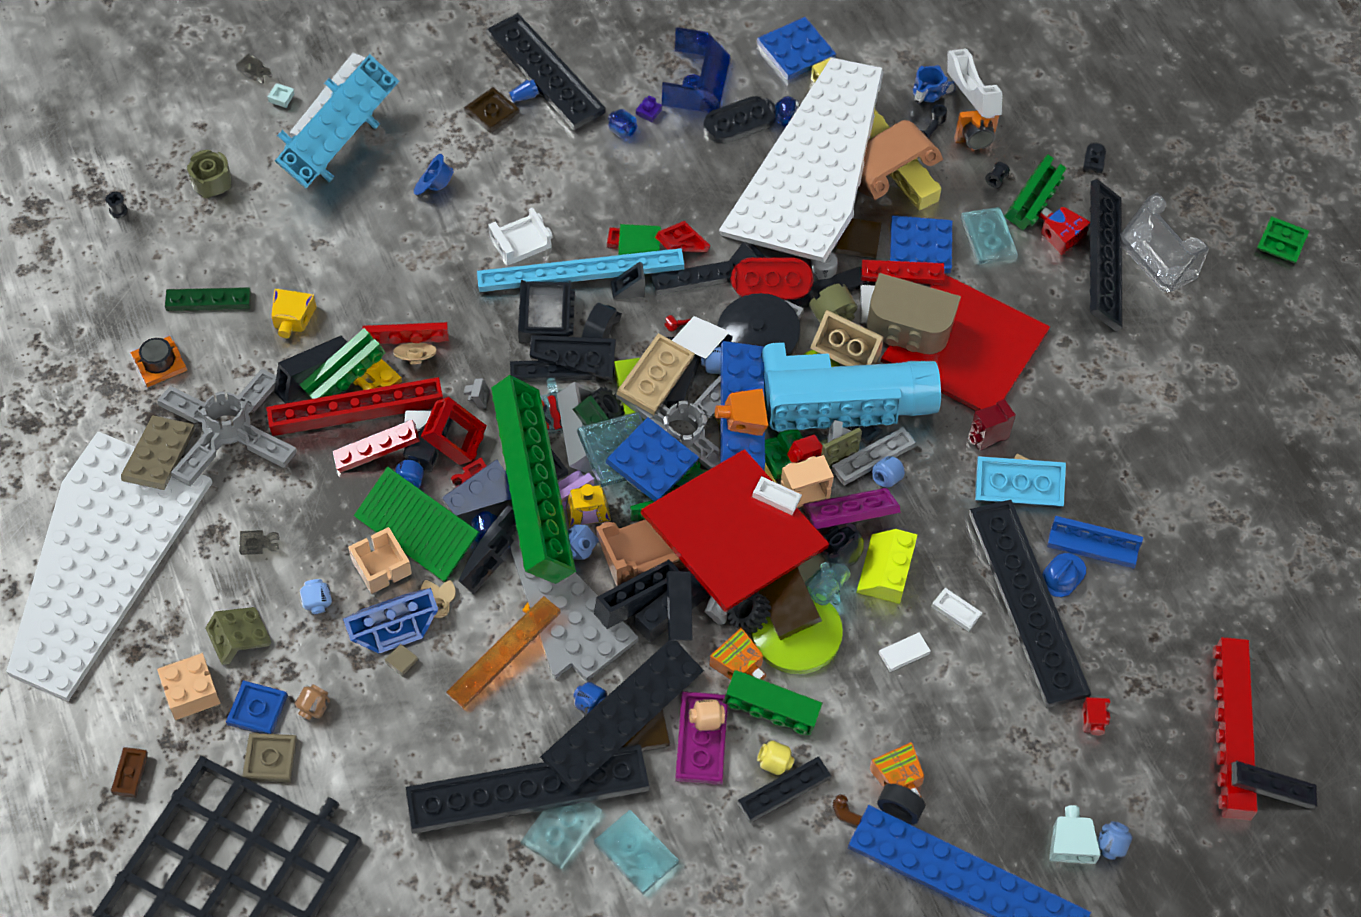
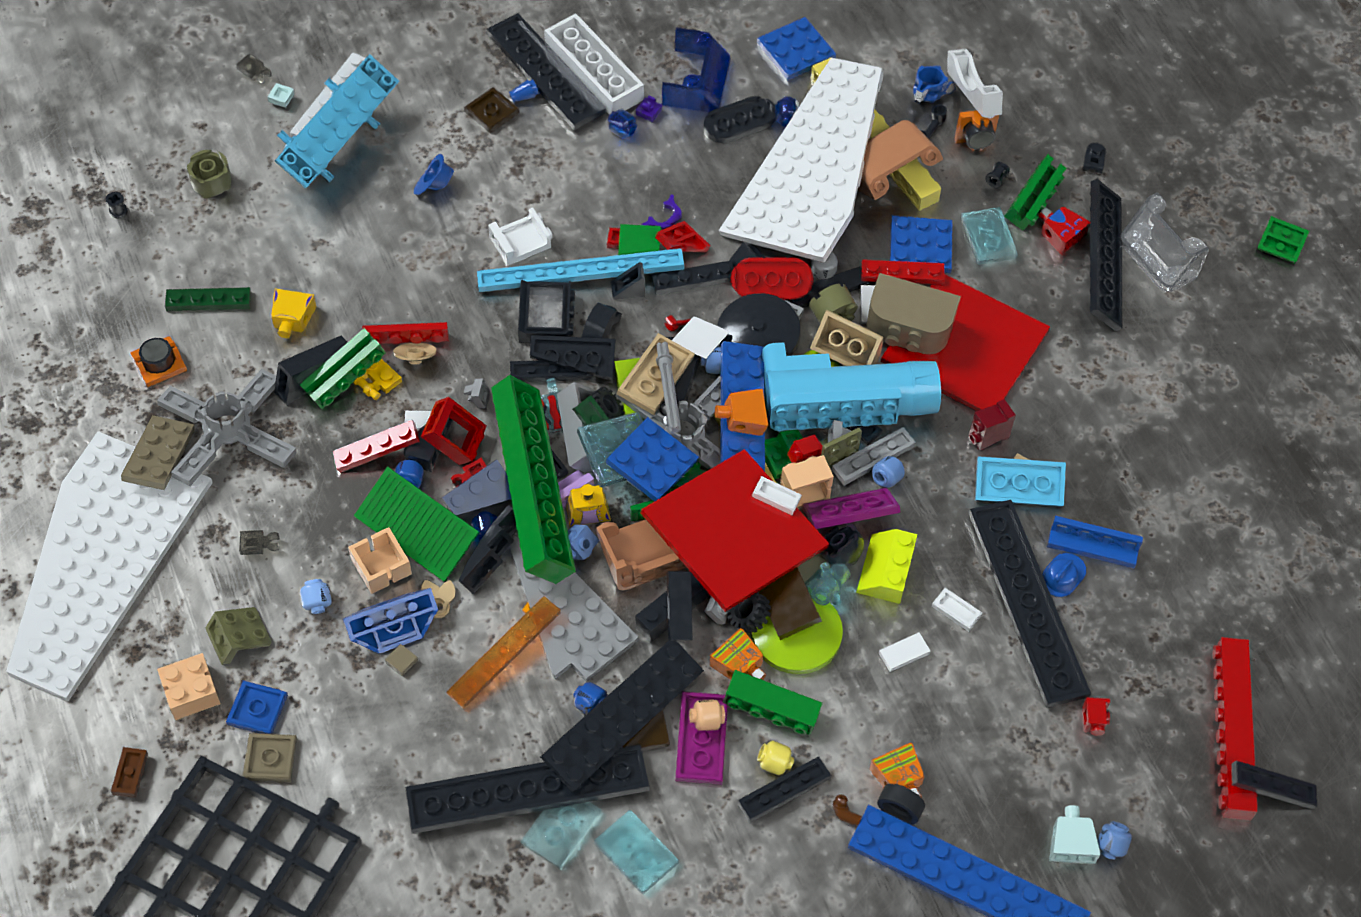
(312, 702): medium nougat head -> none
(353, 406): red brick -> none
(595, 64): none -> white brick
(632, 595): black brick -> none
(664, 361): none -> light grey axle
(670, 204): none -> dark purple helmet
(860, 239): dark brown tile -> none

